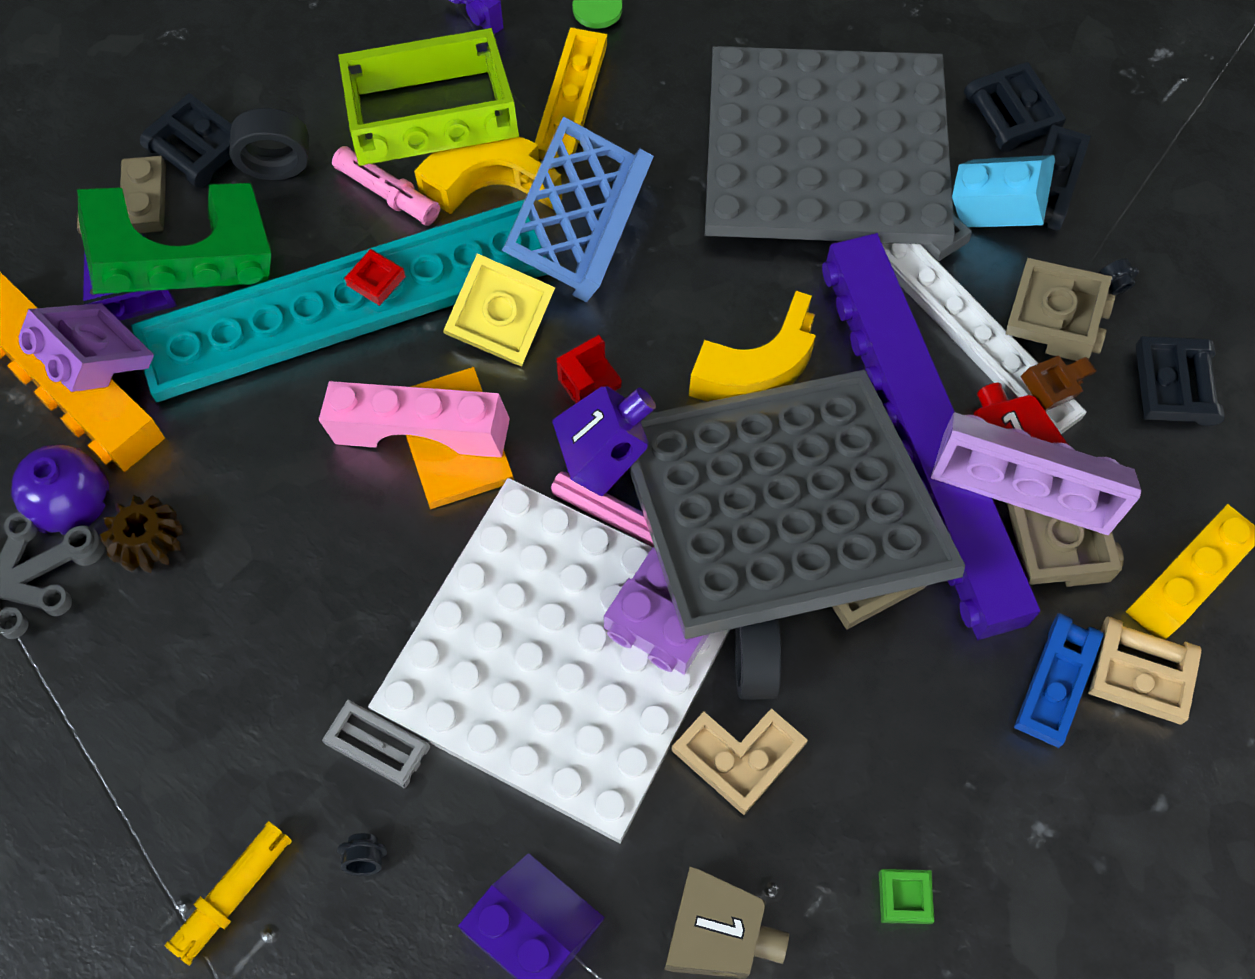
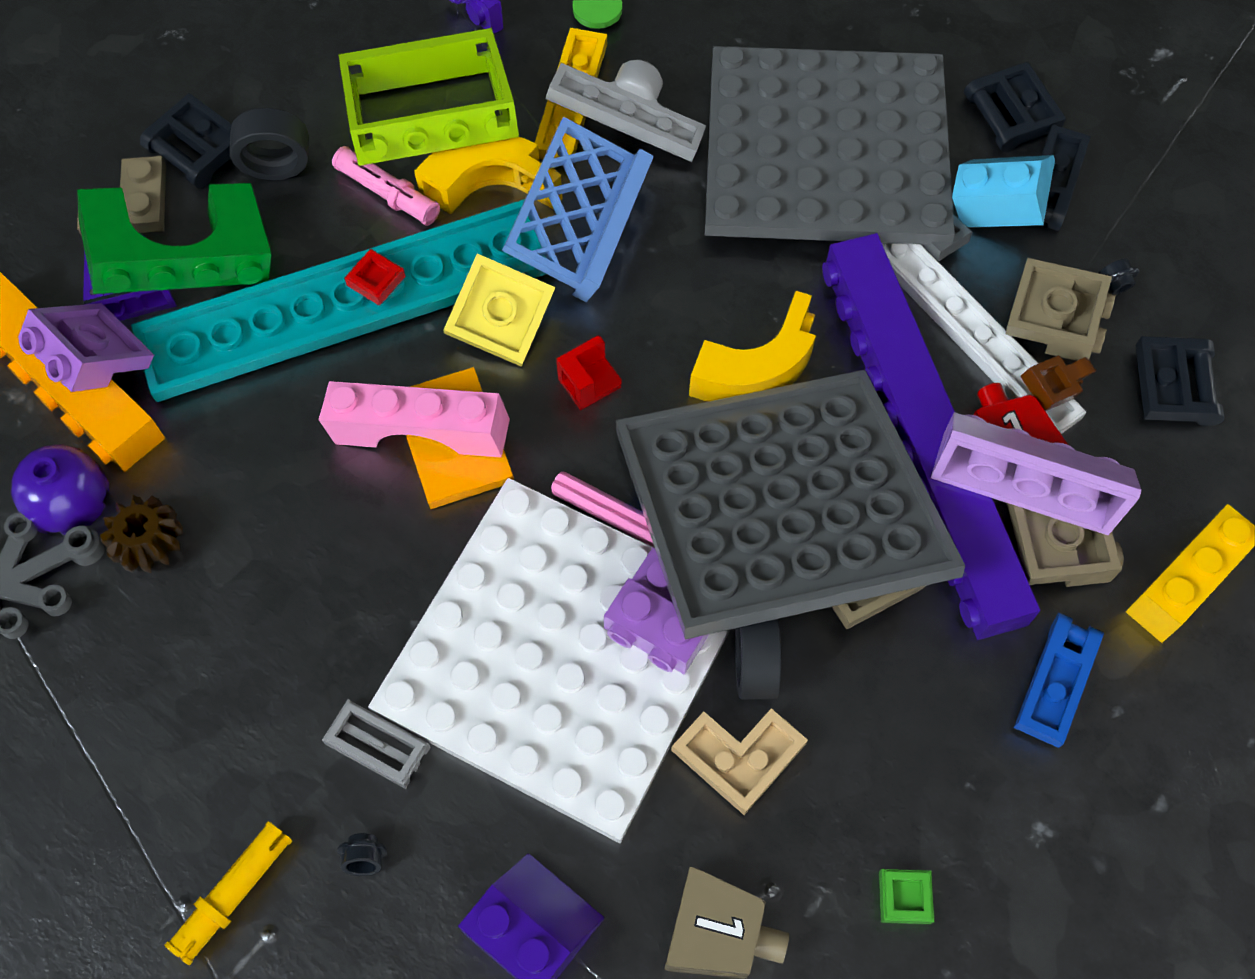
(603, 436): dark purple torso -> none
(628, 106): none -> light grey plate
(1143, 683): tan plate -> none

